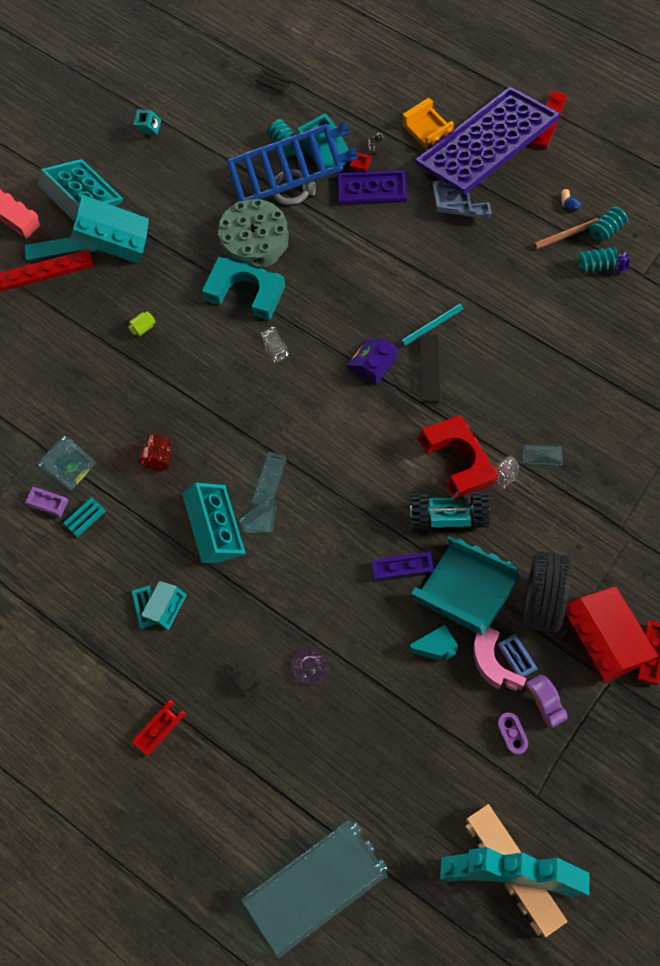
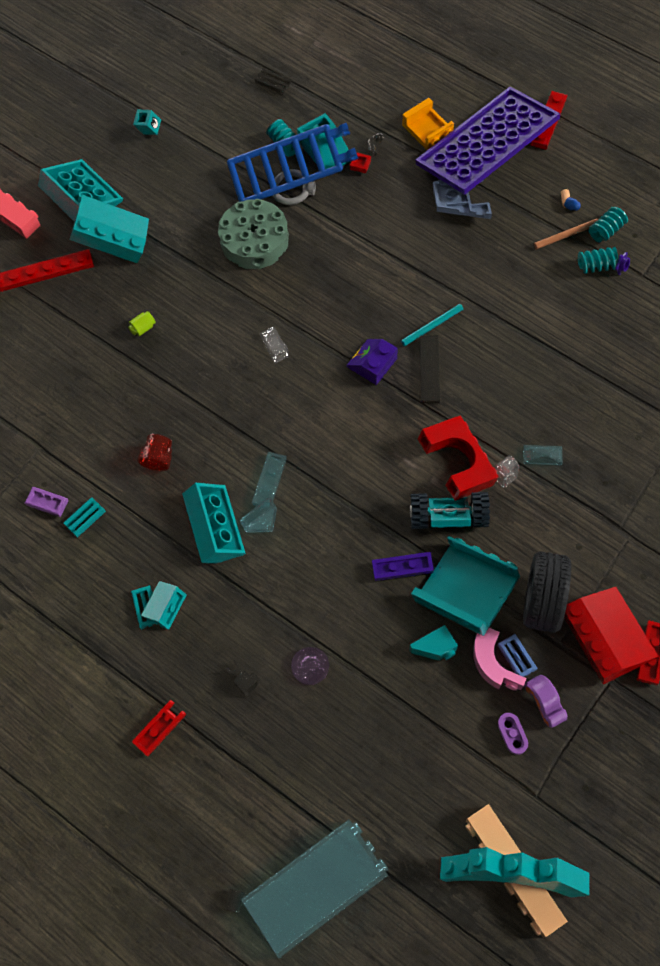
(53, 249): teal tile -> none
(66, 463): clear light blue slope -> none
(227, 273): teal arch -> none
(371, 187): dark purple tile -> none

